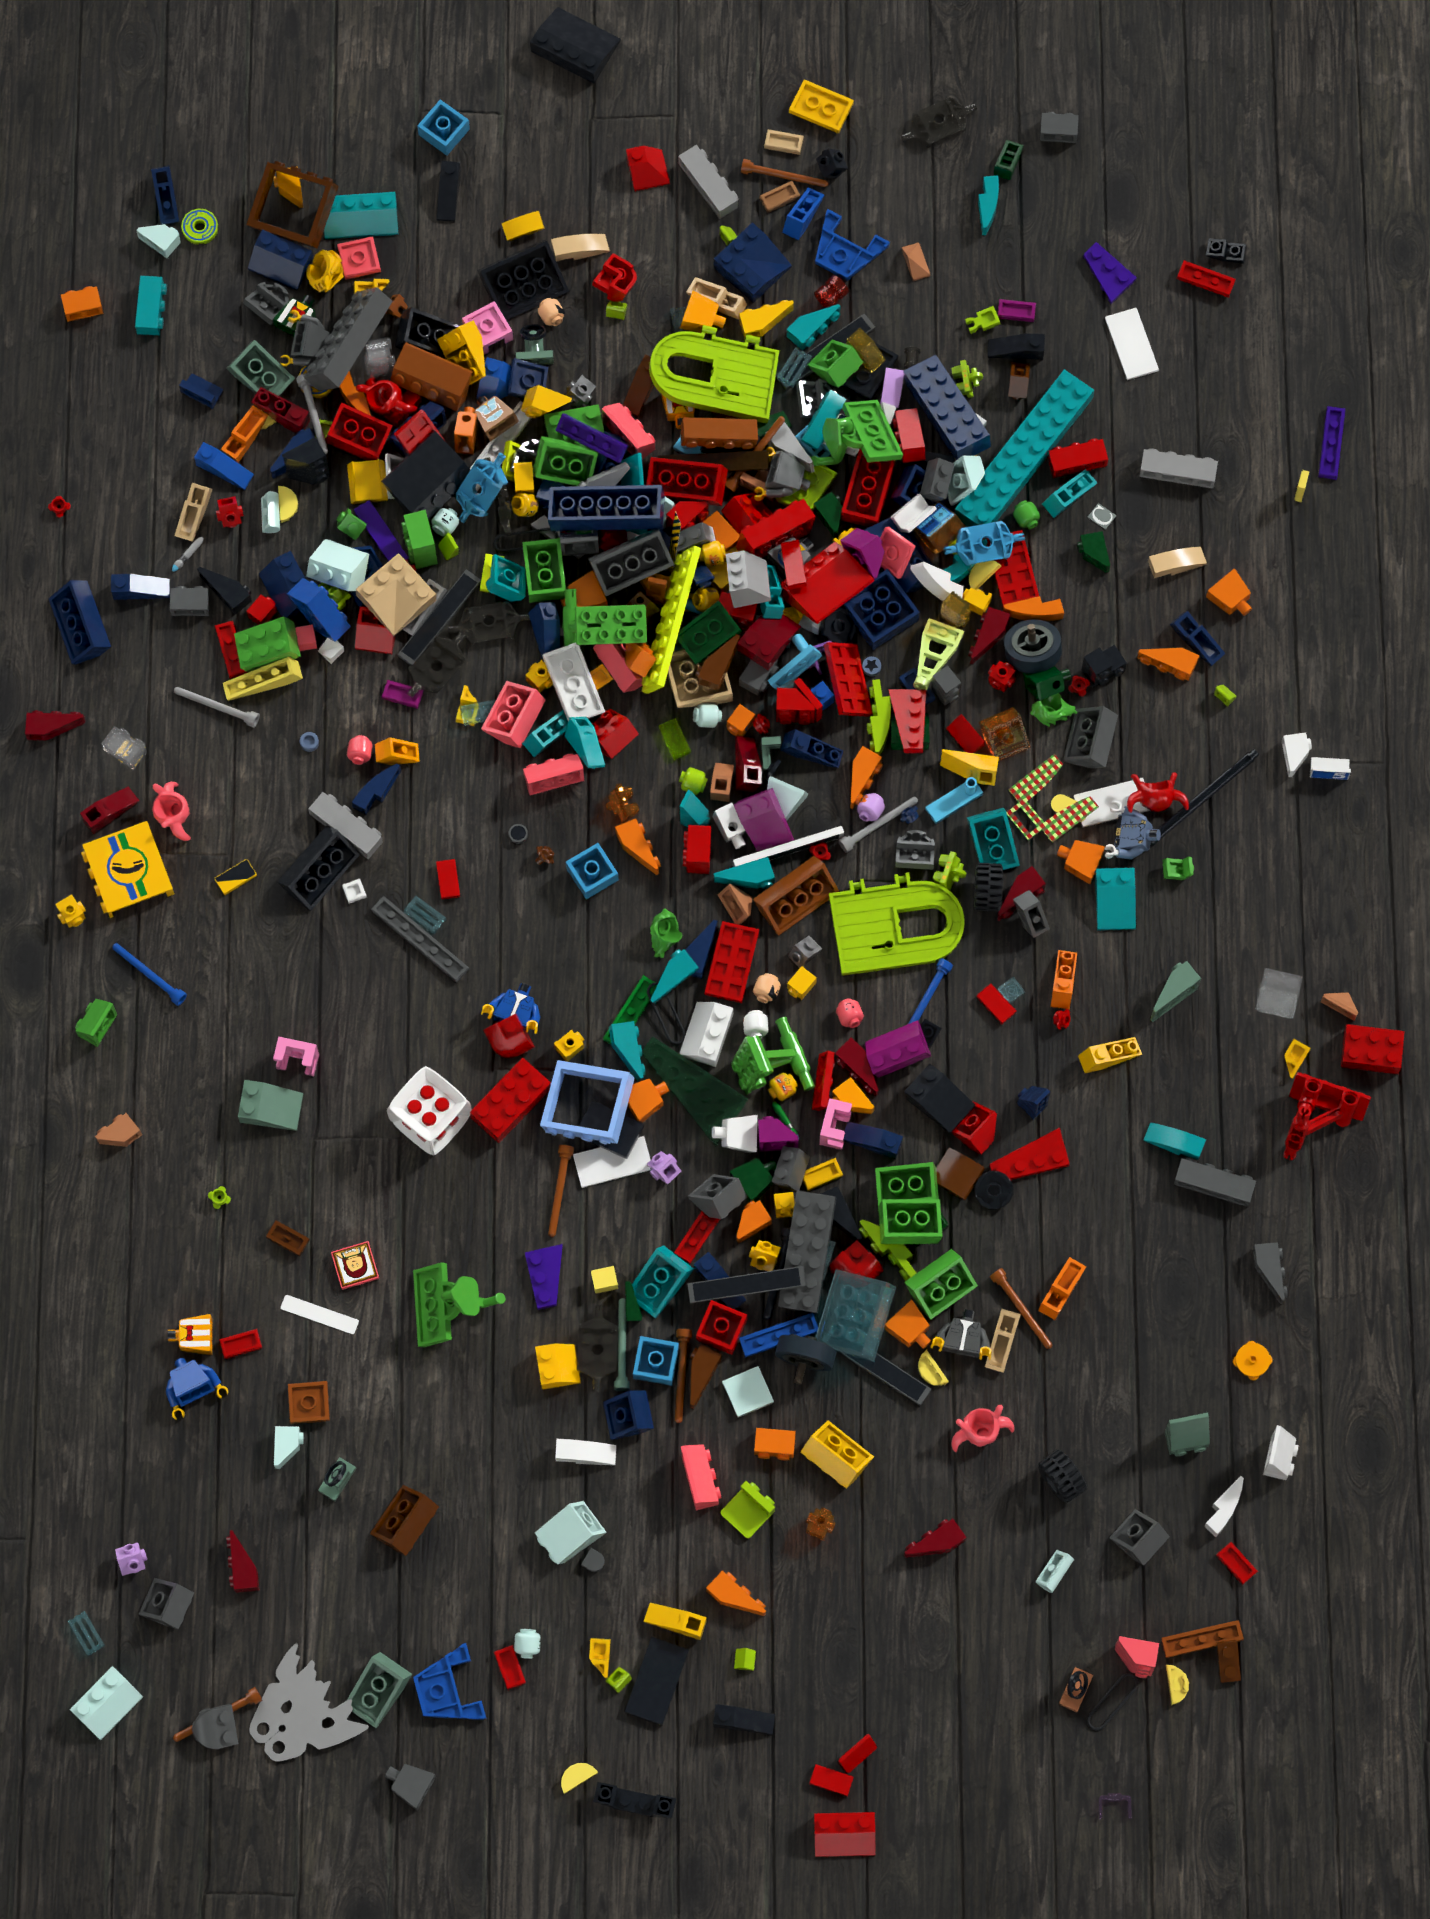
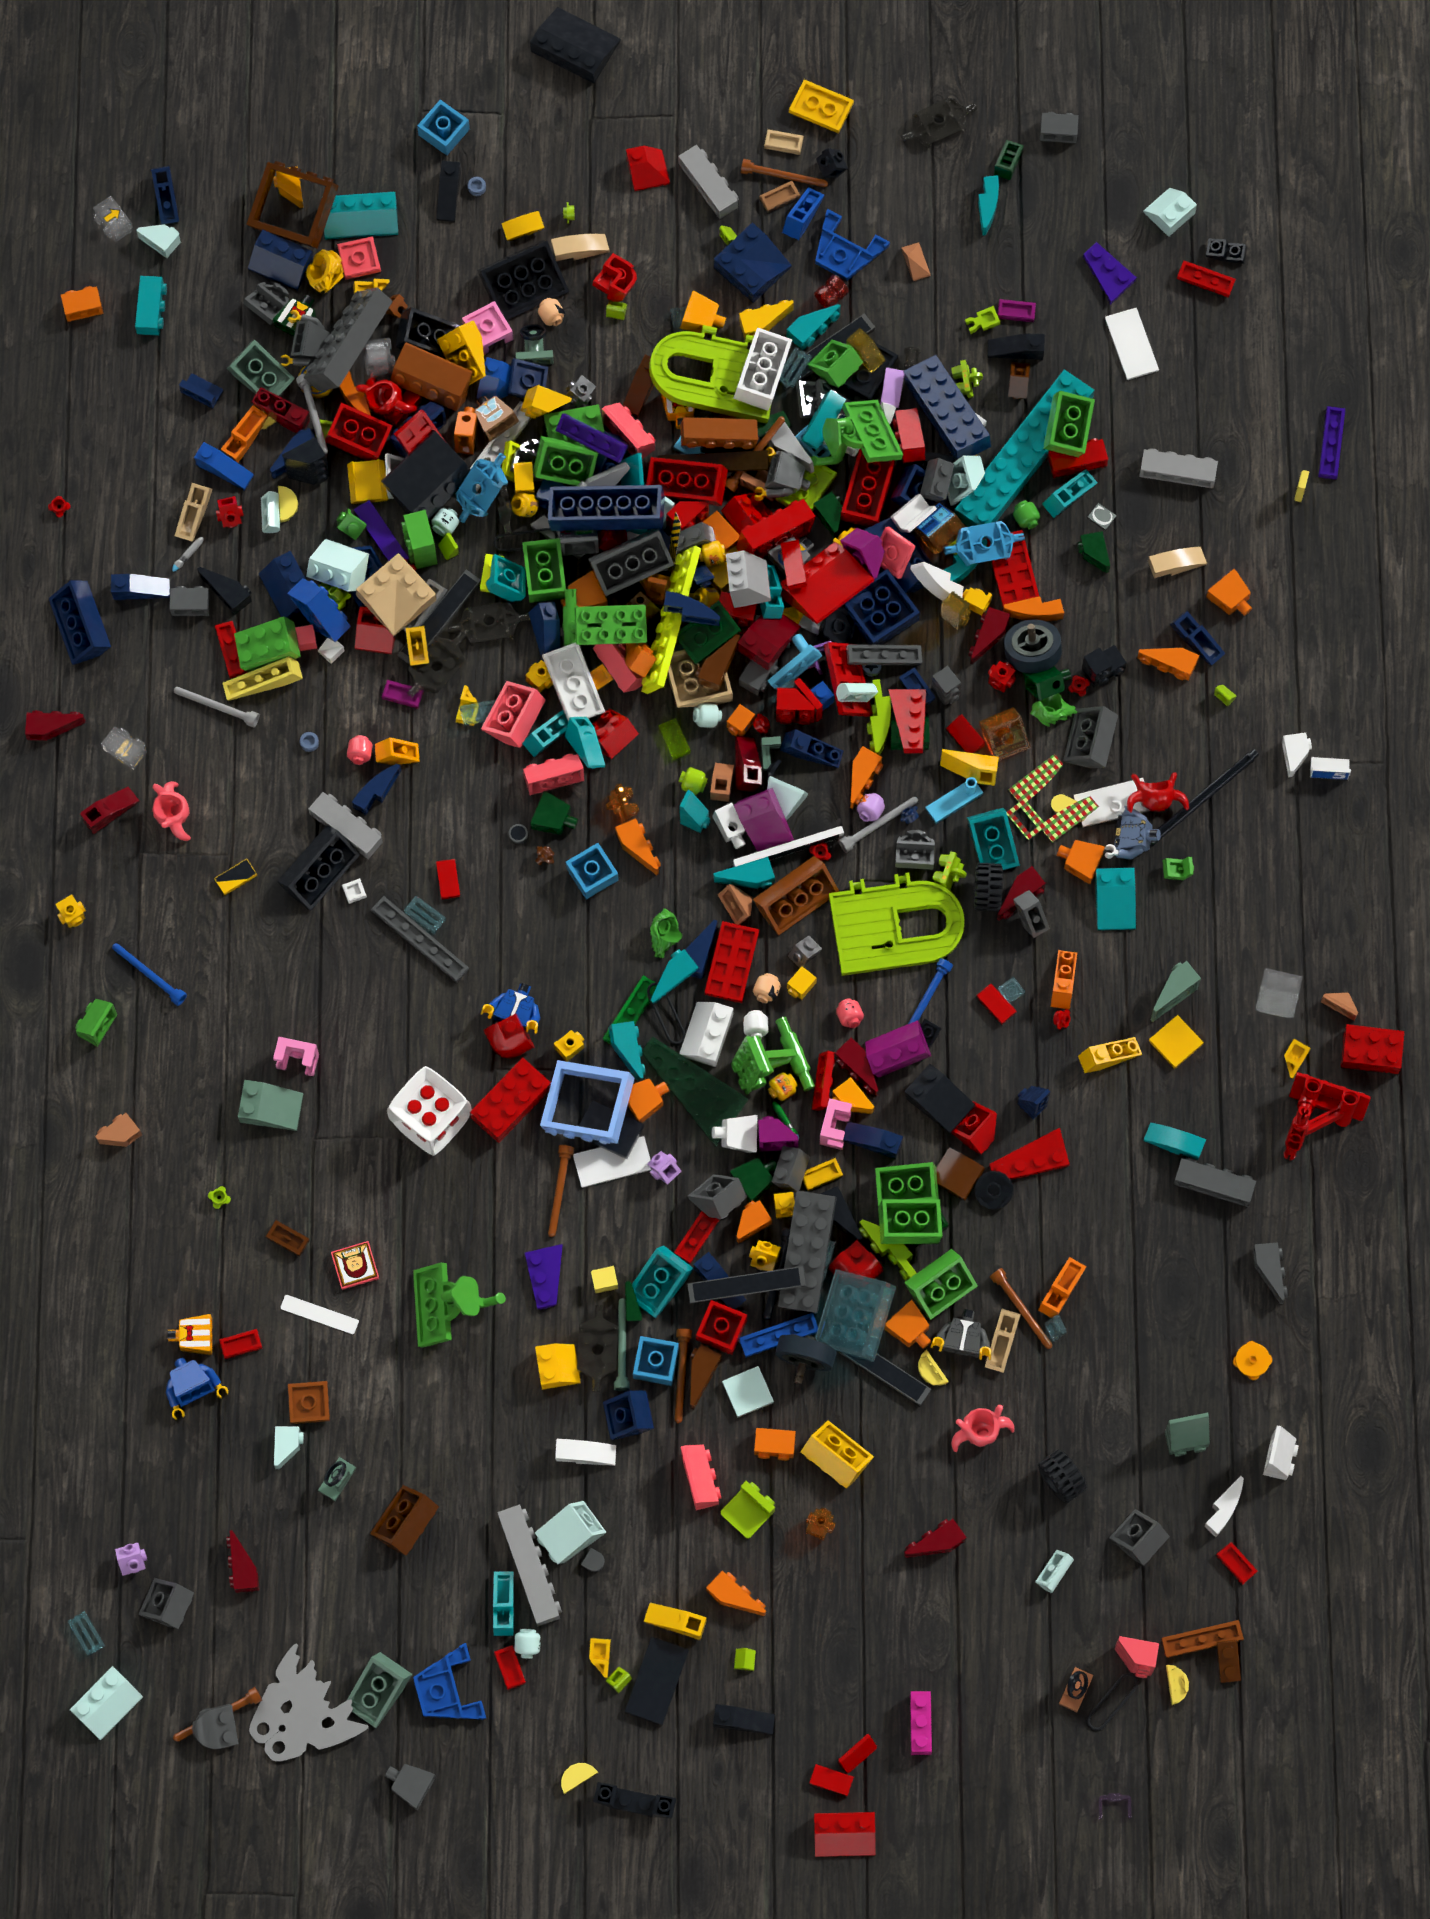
(113, 219): none -> clear brick
(126, 868): yellow panel -> none
(199, 236): lime tile -> none
(262, 610): red brick -> none
(417, 645): none -> yellow slope
(476, 186): none -> sand blue tile
(503, 1603): none -> teal slope
(528, 1564): none -> light grey brick
(552, 815): none -> dark green torso
(568, 212): none -> lime plate
(691, 609): none -> dark blue slope
(698, 844): red brick -> none
(729, 303): tan slope -> none
(762, 369): none -> white brick
(856, 692): none -> light aqua brick
(884, 655): none -> dark grey plate
(920, 1722): none -> dark pink brick
(941, 634): yellowish green plate -> none
(982, 572): light yellow tile -> none
(1055, 1327): none -> clear light blue tile
(1069, 424): none -> bright green brick
(1171, 210): none -> light aqua slope
(1176, 1041): none -> yellow tile

